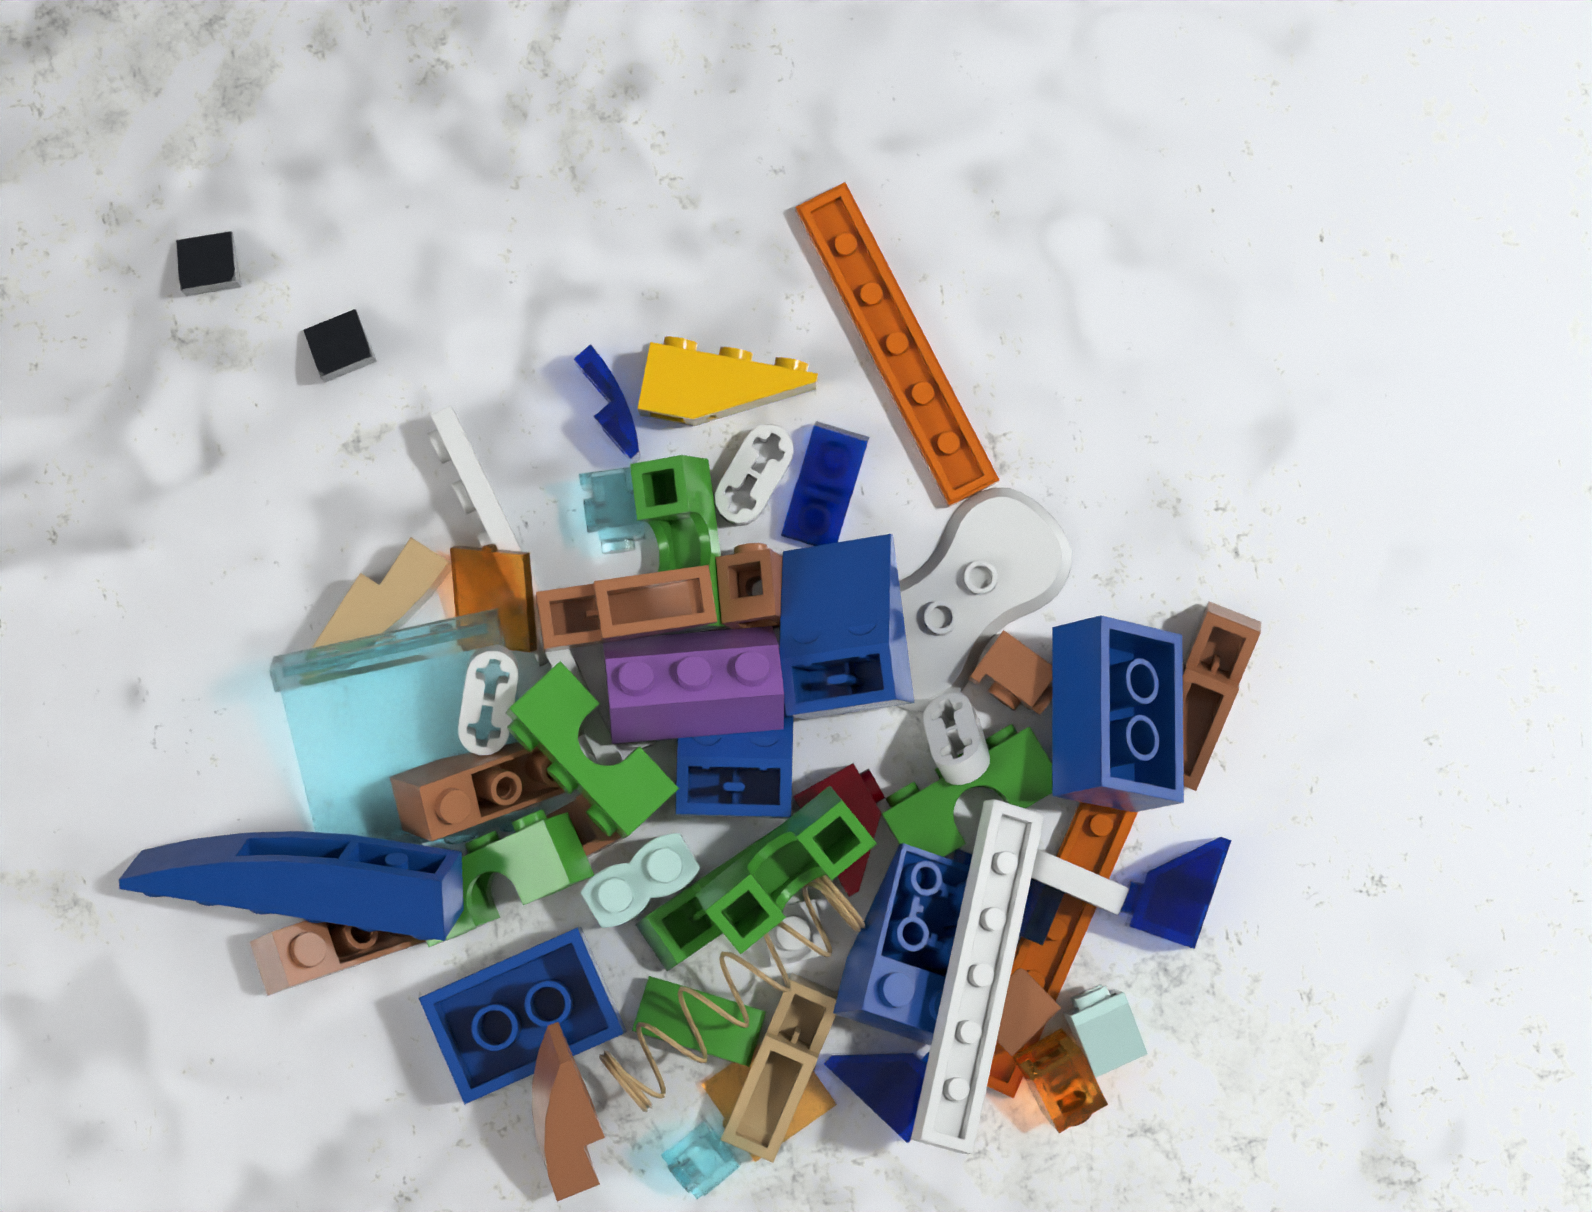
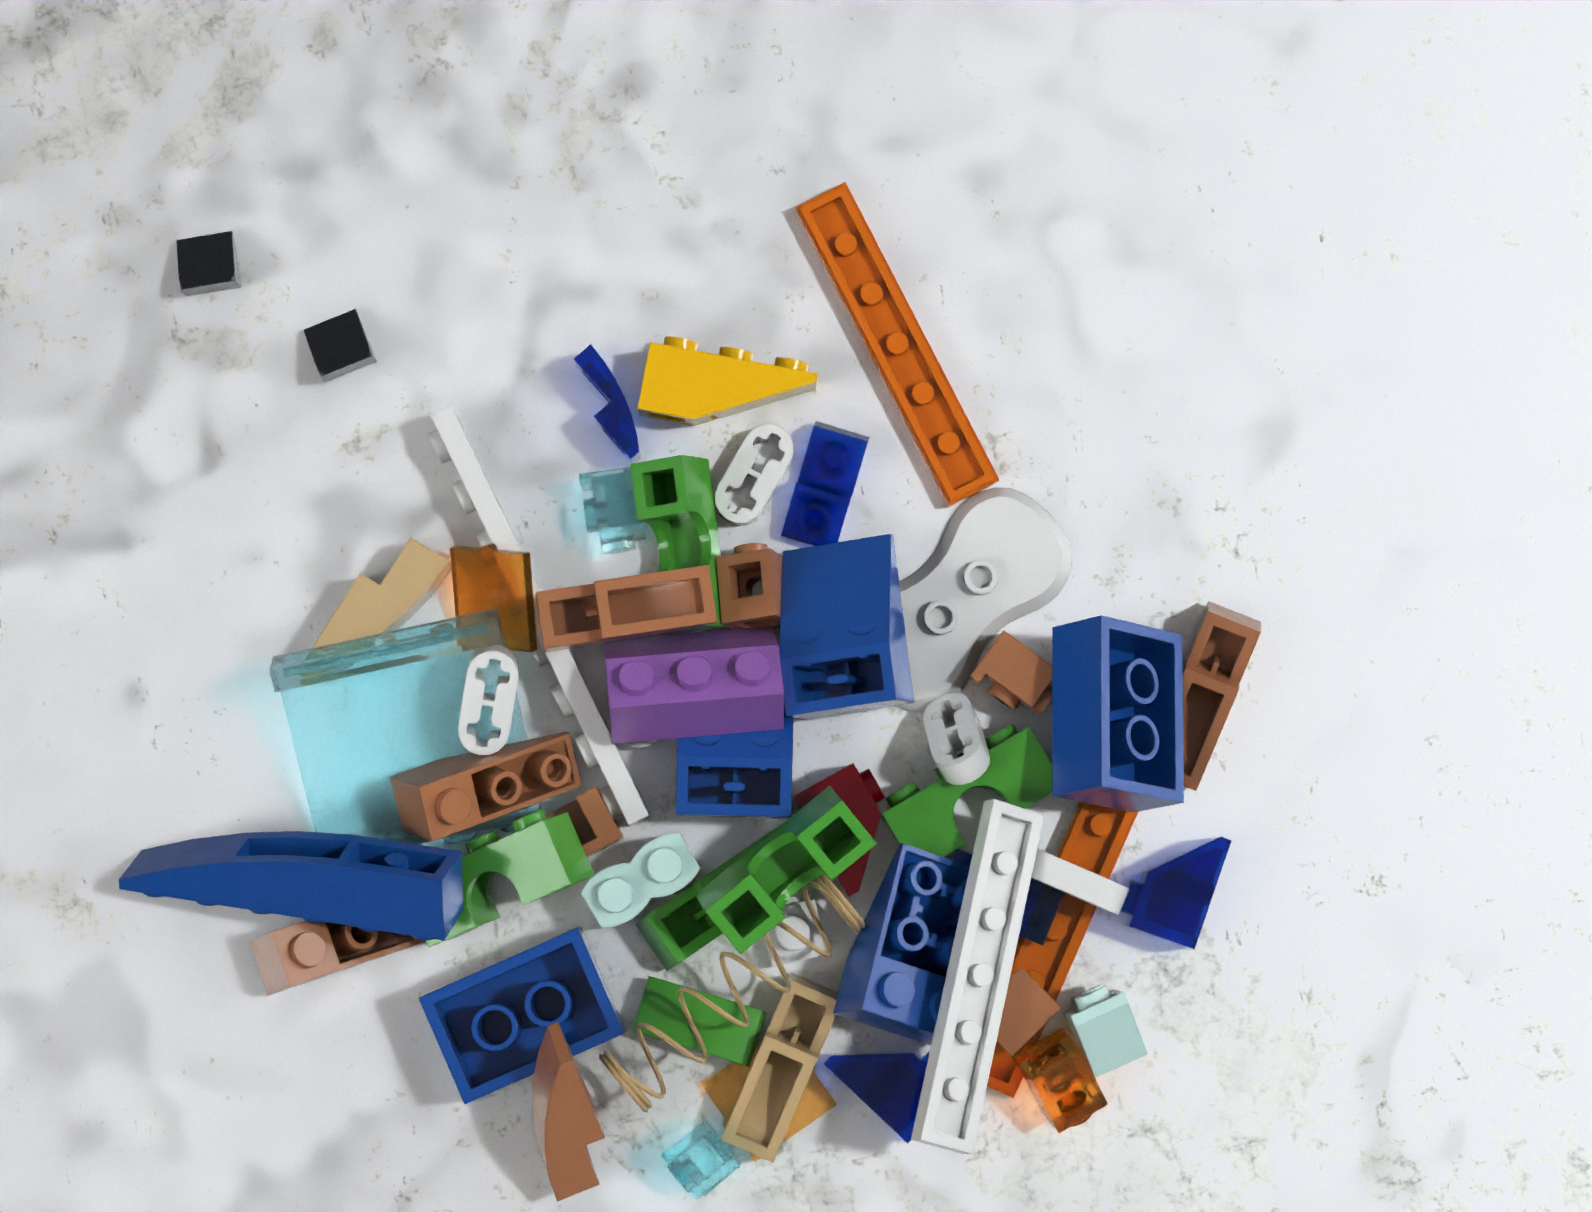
(619, 793): bright green arch -> none

